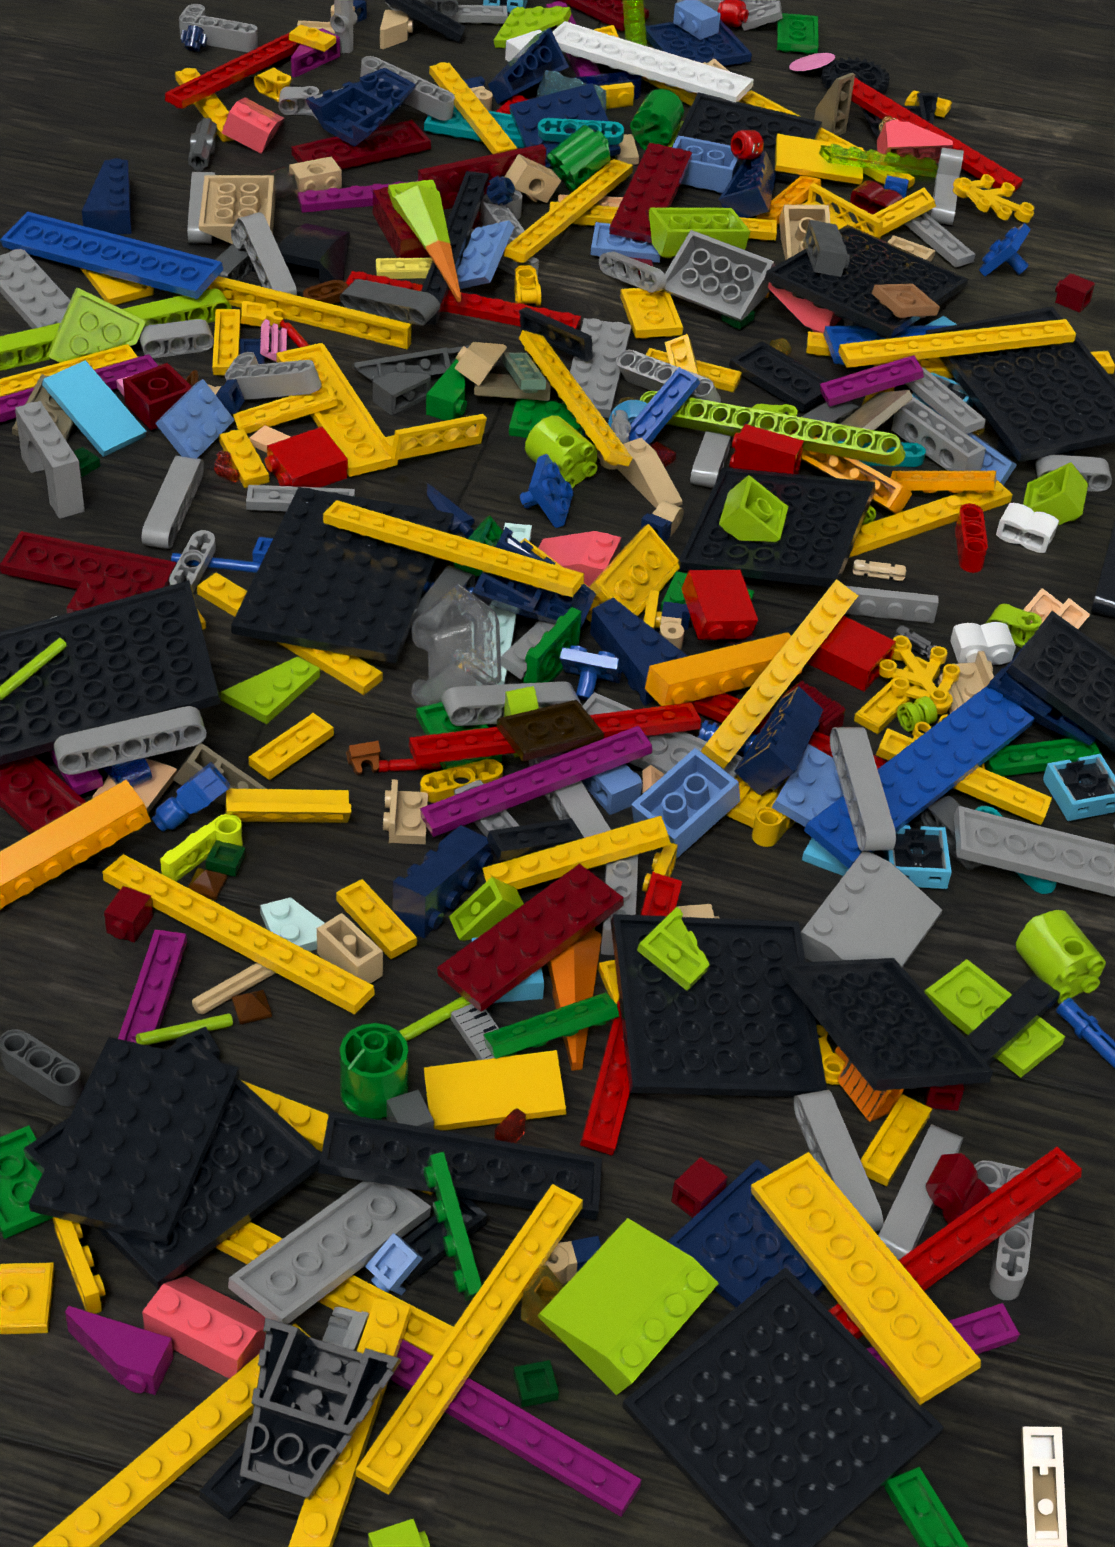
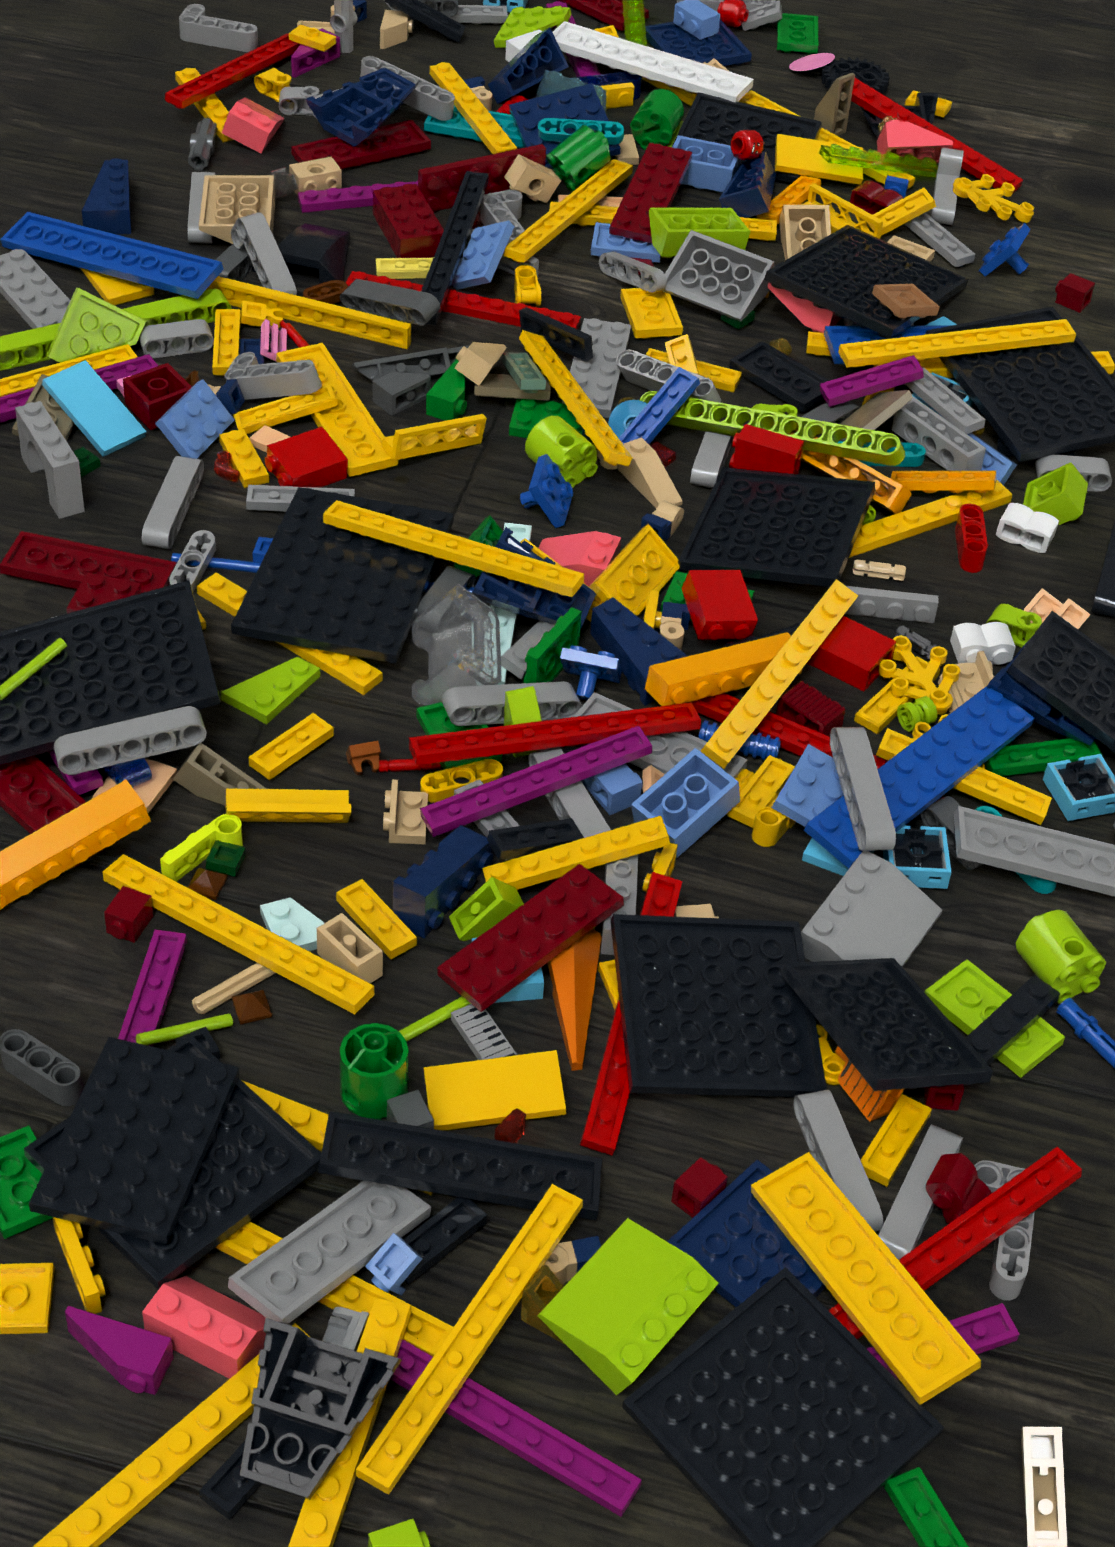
(191, 797): blue piece -> none
(193, 38): dark blue gear -> none
(423, 212): lime plate -> none
(449, 1212): green plate -> none
(462, 520): dark blue bar -> none
(500, 190): dark blue gear -> none
(535, 1383): dark green plate -> none
(549, 730): dark brown tile -> none
(551, 1025): green plate -> none
(621, 425): light grey axle -> none
(675, 951): lime wing -> none
(753, 512): lime slope -> none
(780, 742): dark blue wedge -> none
(826, 248): dark grey brick -> none

